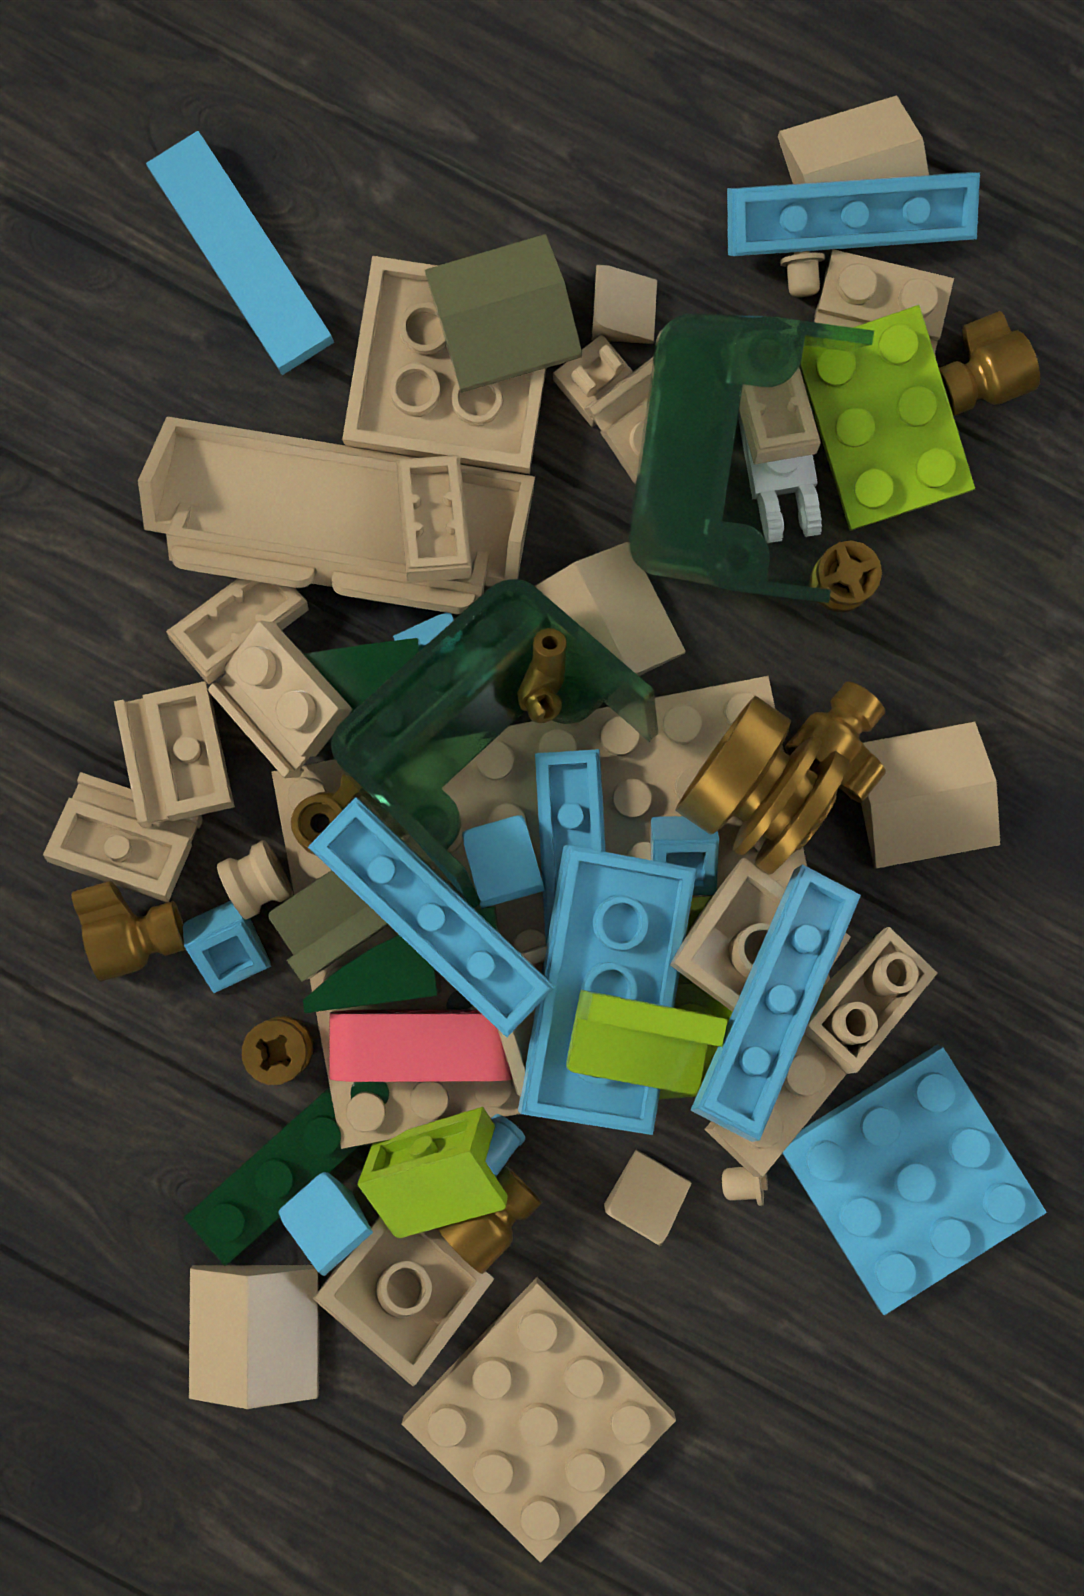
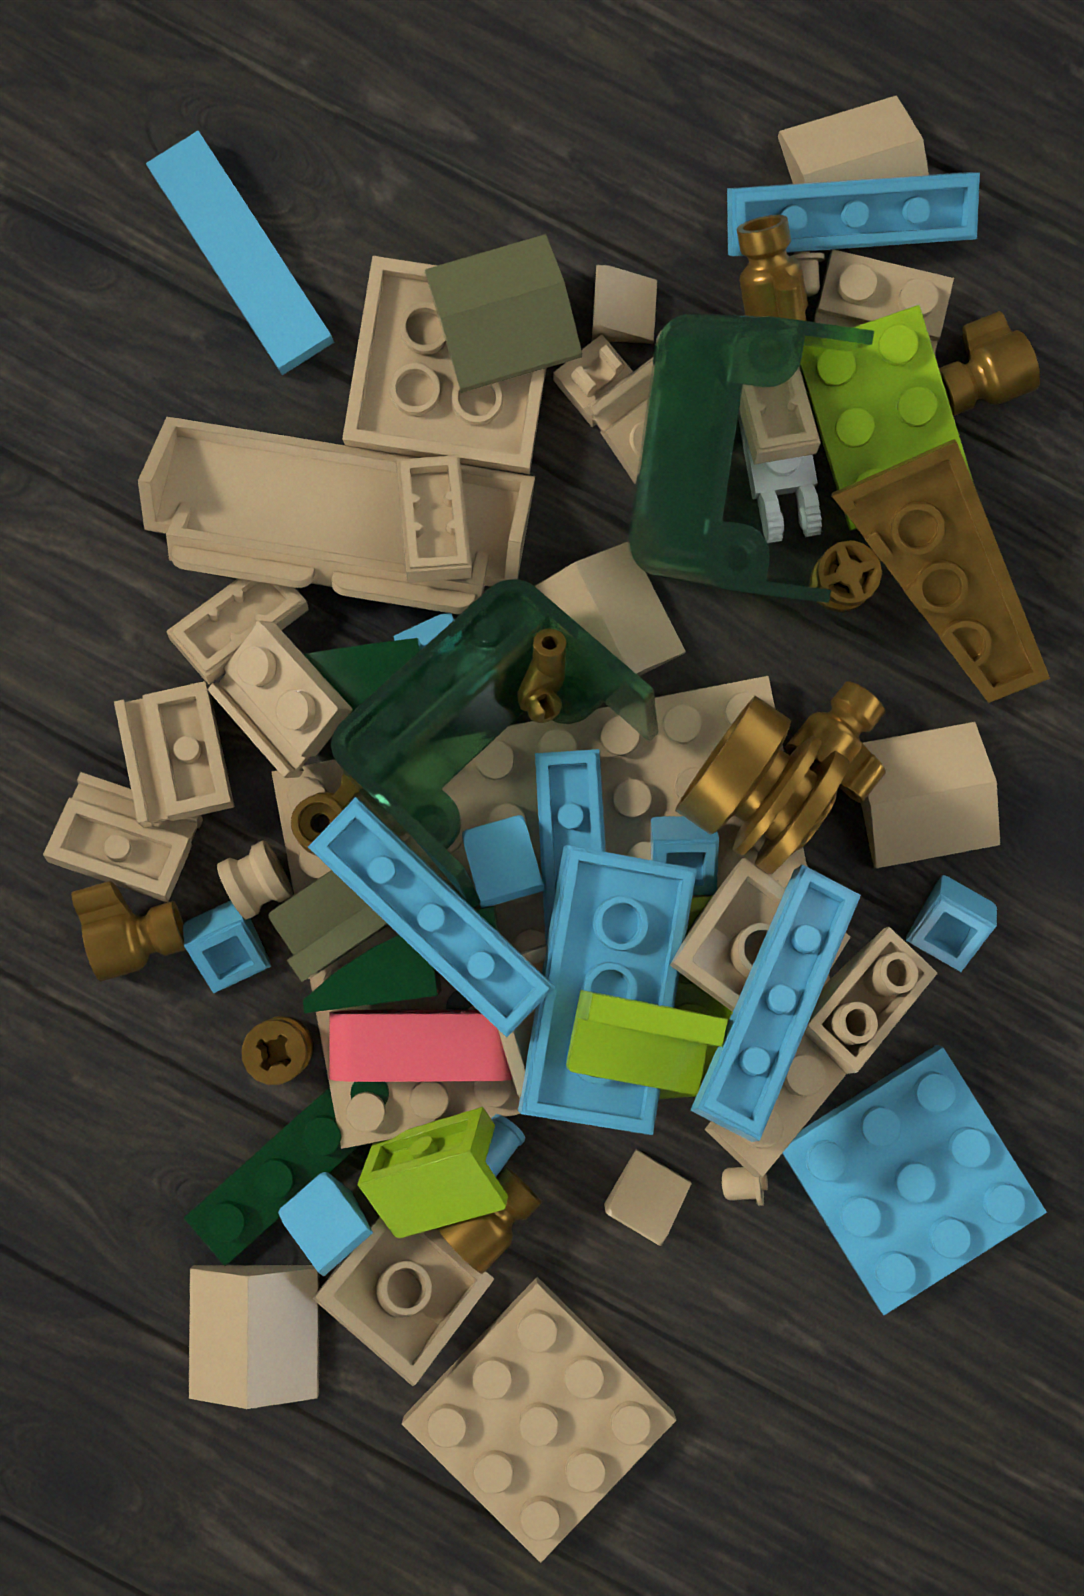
(772, 279): none -> pearl gold piece
(943, 554): none -> pearl gold wing
(953, 923): none -> medium azure slope

